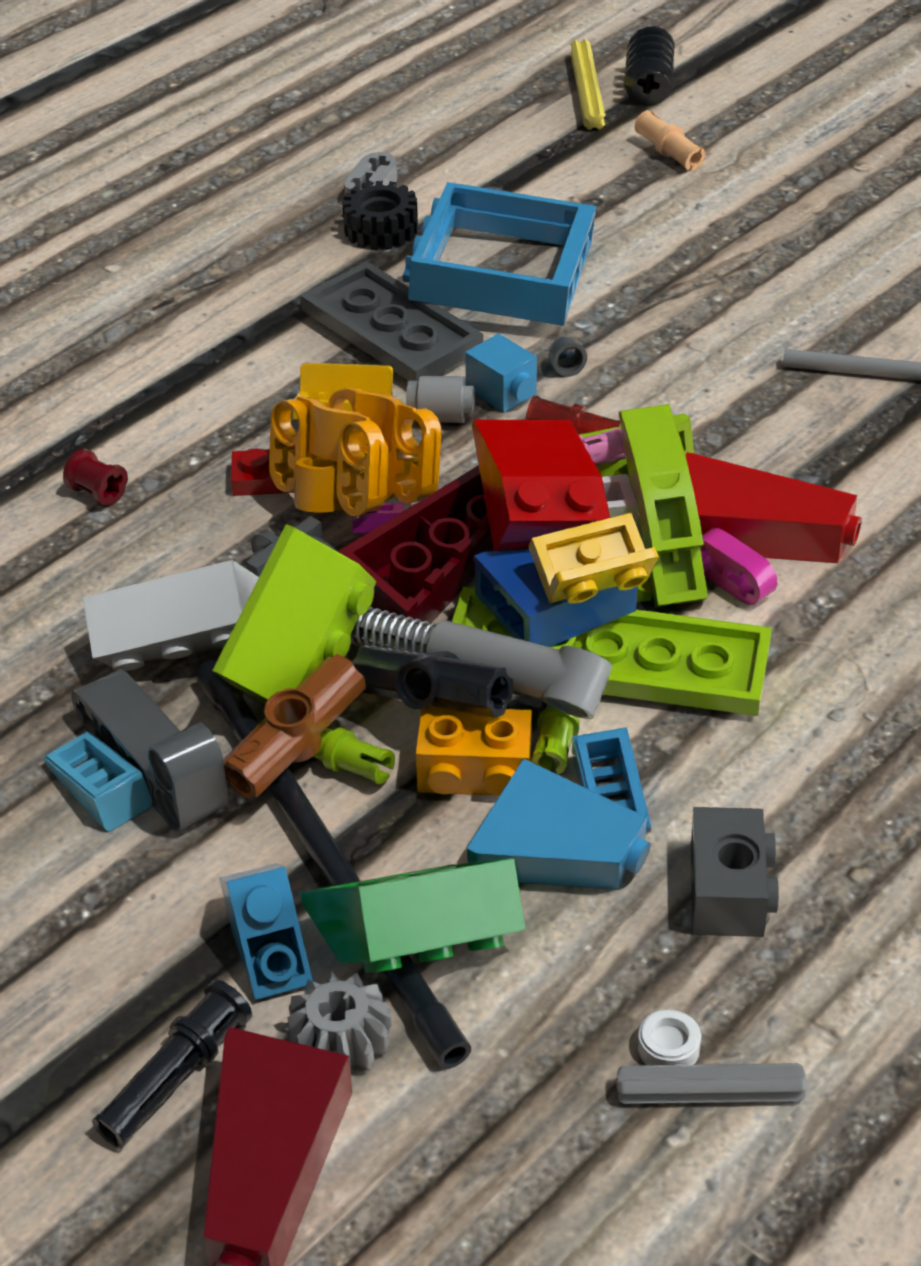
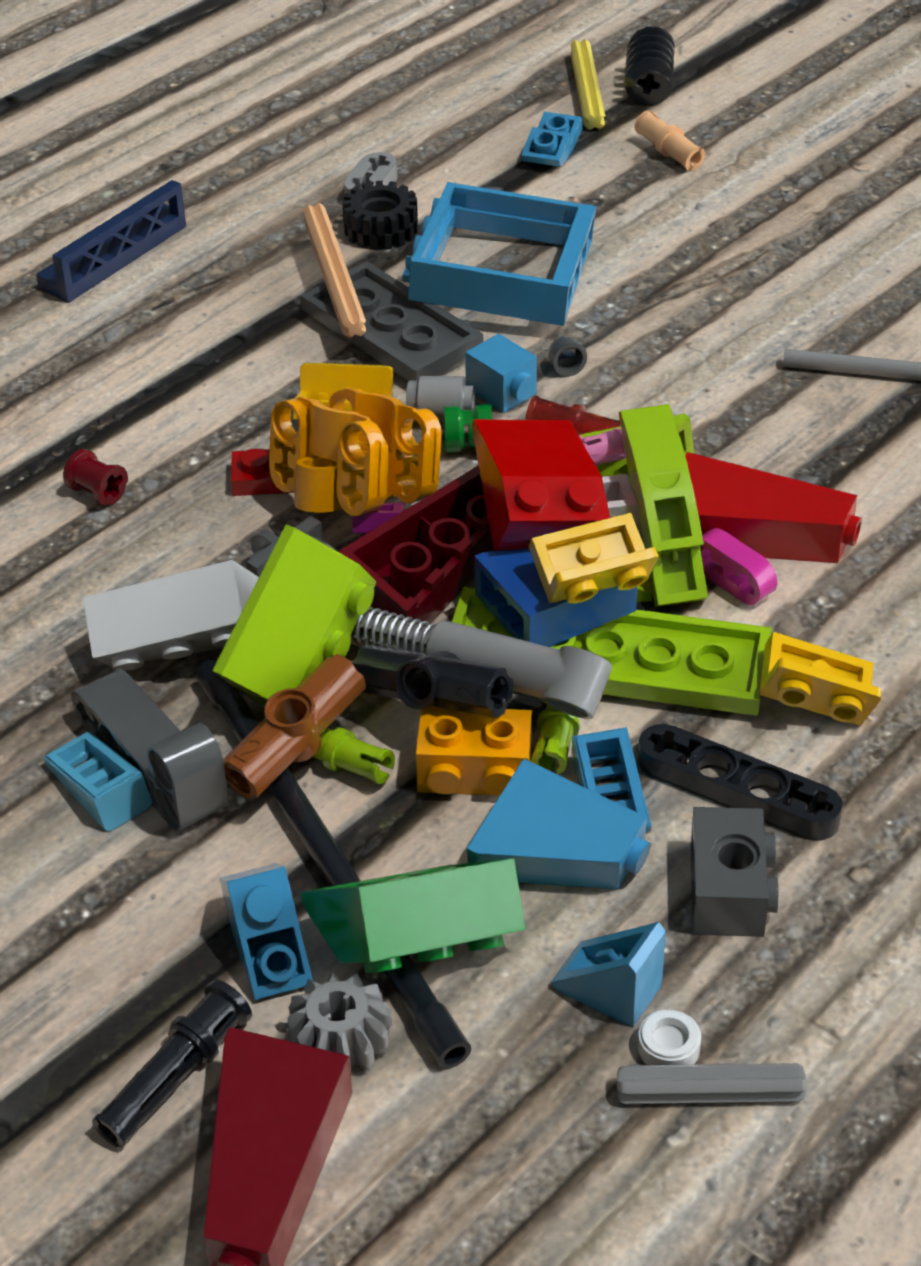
(114, 243): none -> dark blue fence
(334, 271): none -> light nougat axle
(454, 423): none -> green wheel
(552, 139): none -> dark azure slope
(616, 972): none -> dark azure slope
(742, 774): none -> black beam
(818, 679): none -> yellow bracket

